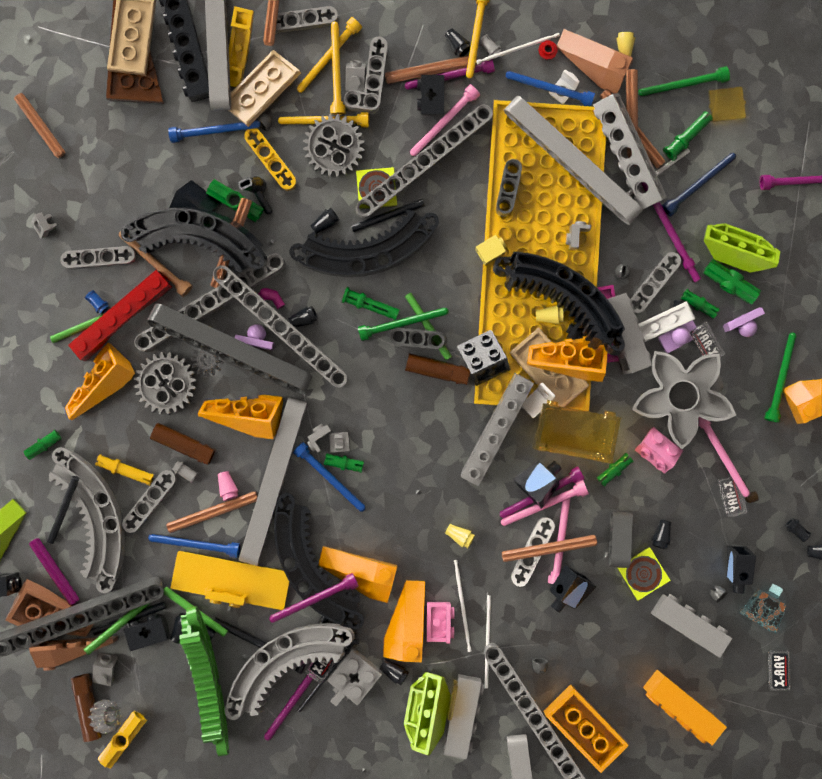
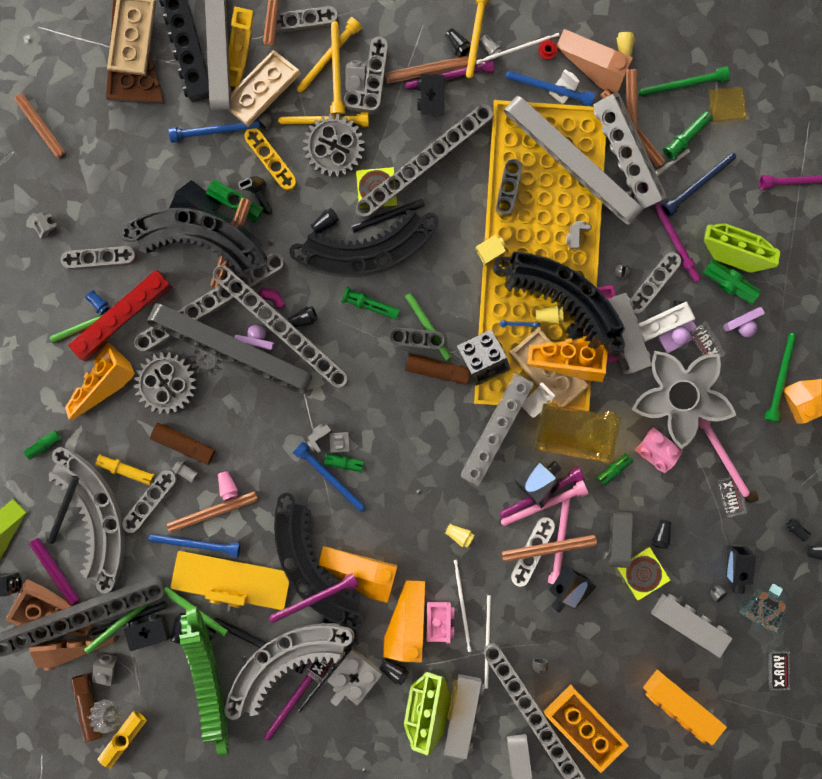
(183, 287): medium nougat piece -> none
(253, 417): light orange wedge -> none
(273, 481): light grey beam -> none
(367, 331): green piece -> none
(470, 94): bright pink piece -> none
(503, 323): none -> blue hinge
(699, 303): green pin -> none

